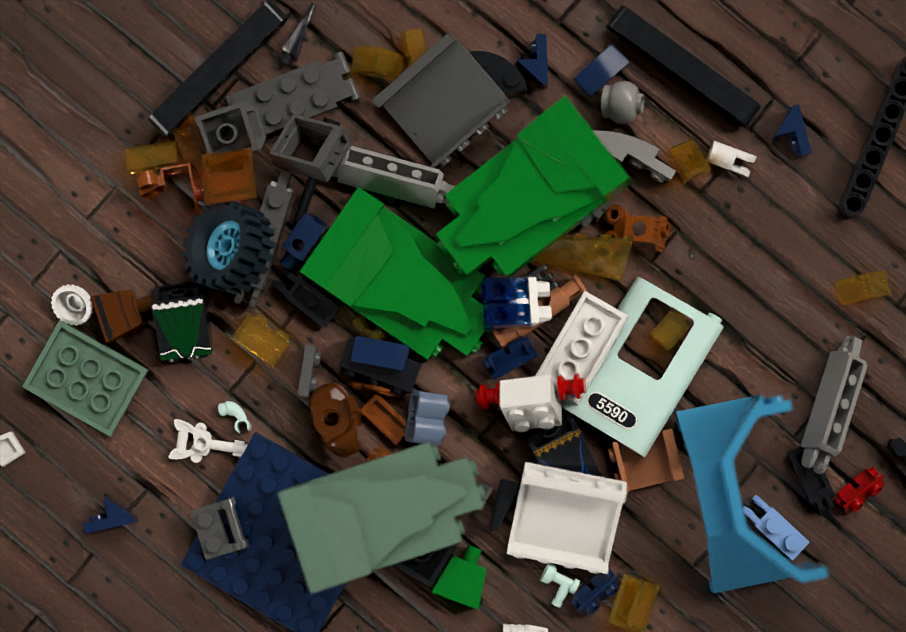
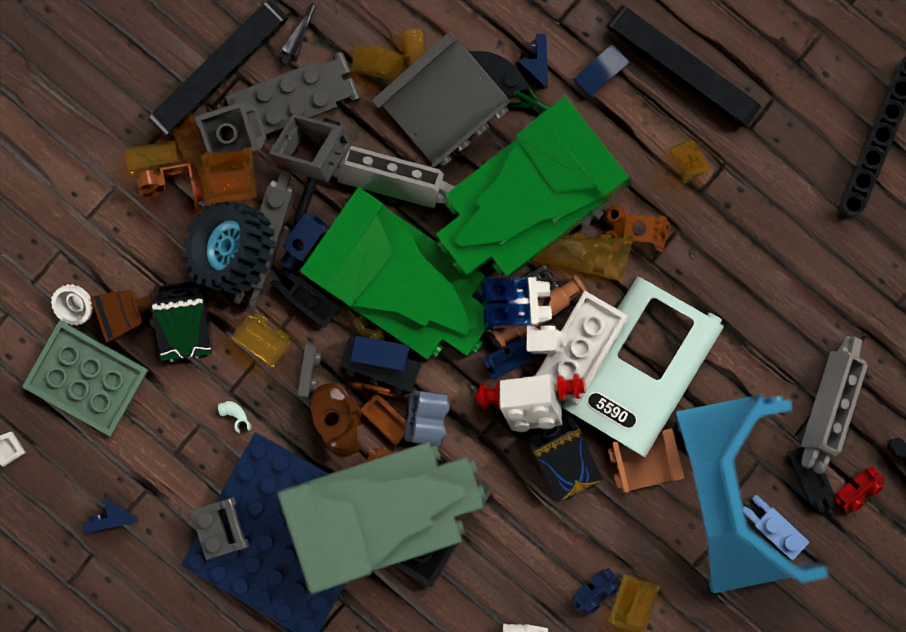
(202, 442): white piece -> none
(463, 579): green torso -> none
(505, 495): black slope -> none
(532, 102): none -> dark green plant
(545, 340): none -> white brick
(566, 518): white panel -> none
(566, 584): light aqua piece -> none
(622, 102): light grey piece -> none
(638, 151): light grey slope -> none
(670, 329): clear yellow brick -> none
(724, 156): white hinge -> none
(794, 126): dark blue slope -> none
(863, 287): clear yellow slope -> none

